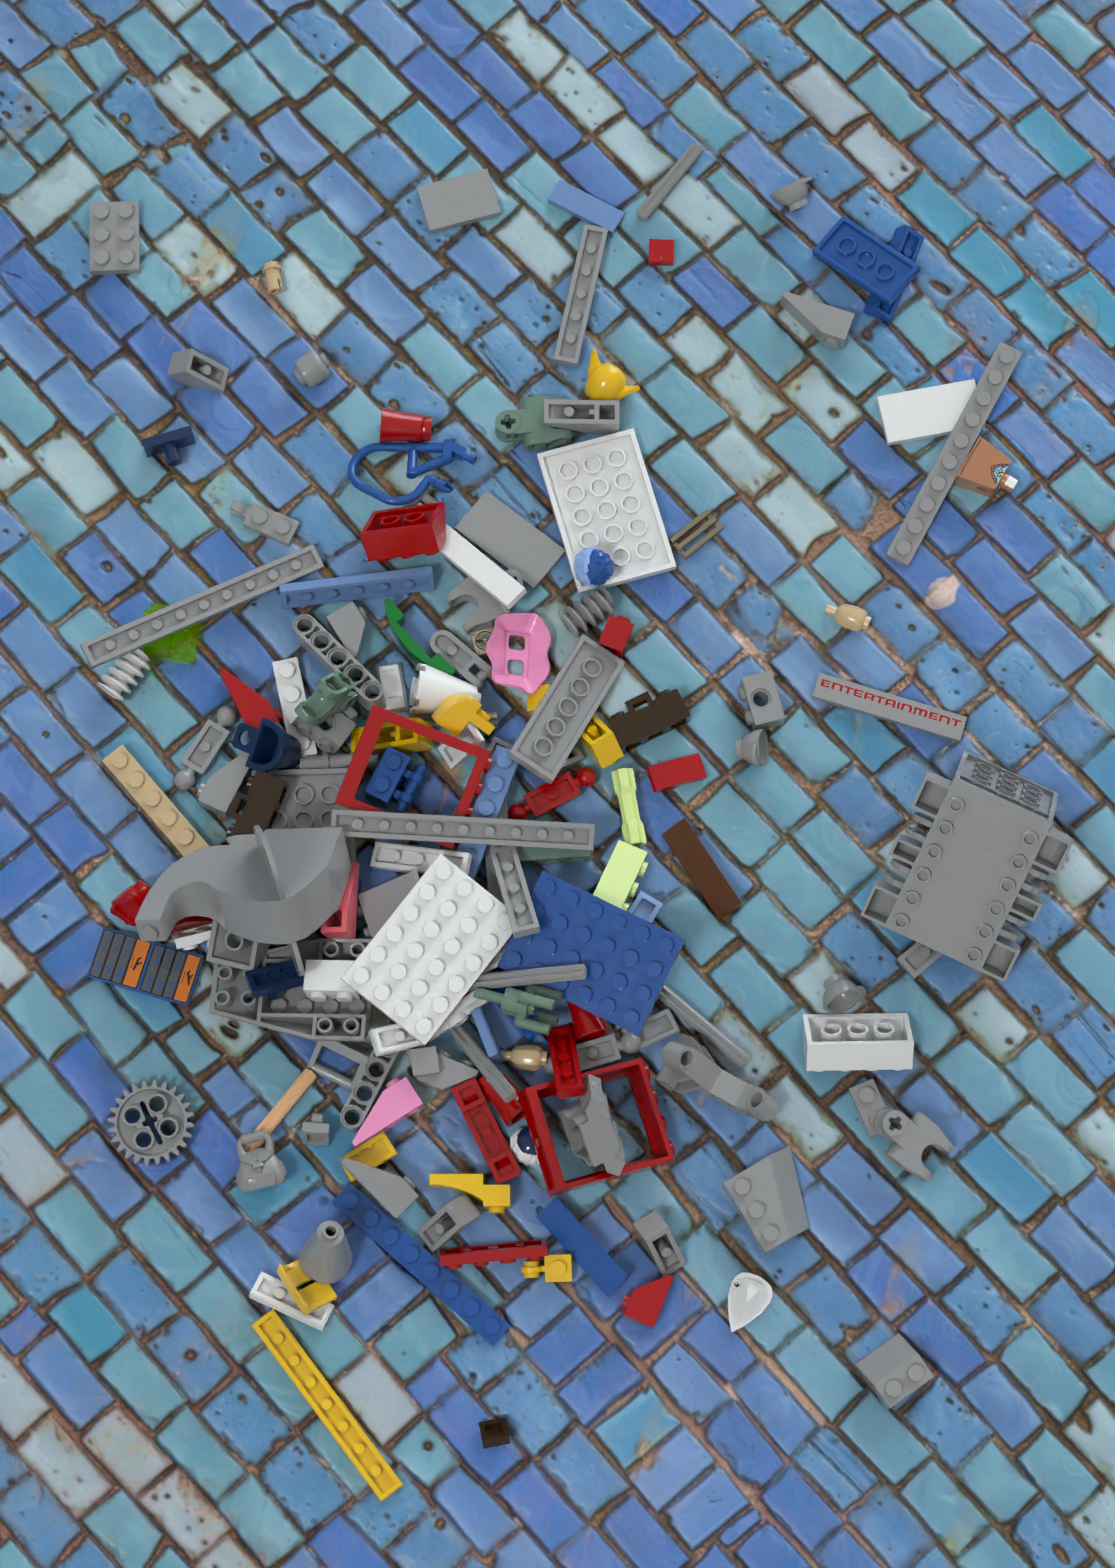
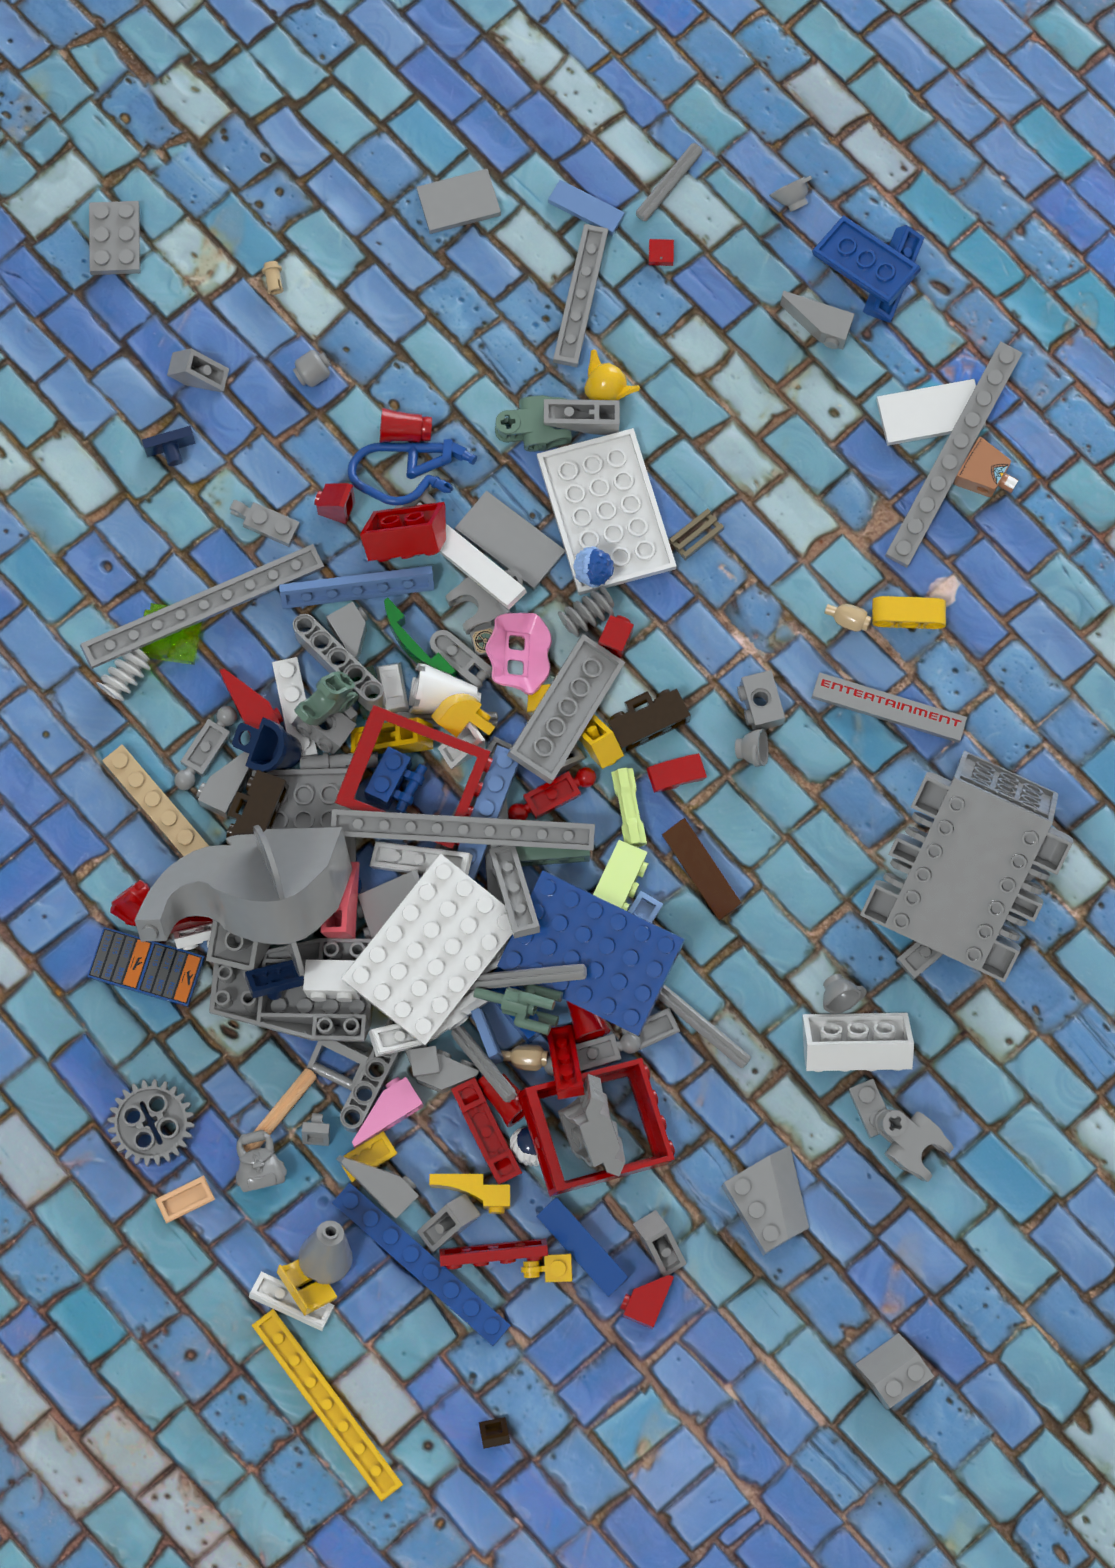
(185, 1199): none -> light nougat tile
(335, 501): none -> red slope
(692, 1068): light grey connector -> none
(747, 1299): white piece -> none
(909, 612): none -> yellow beam

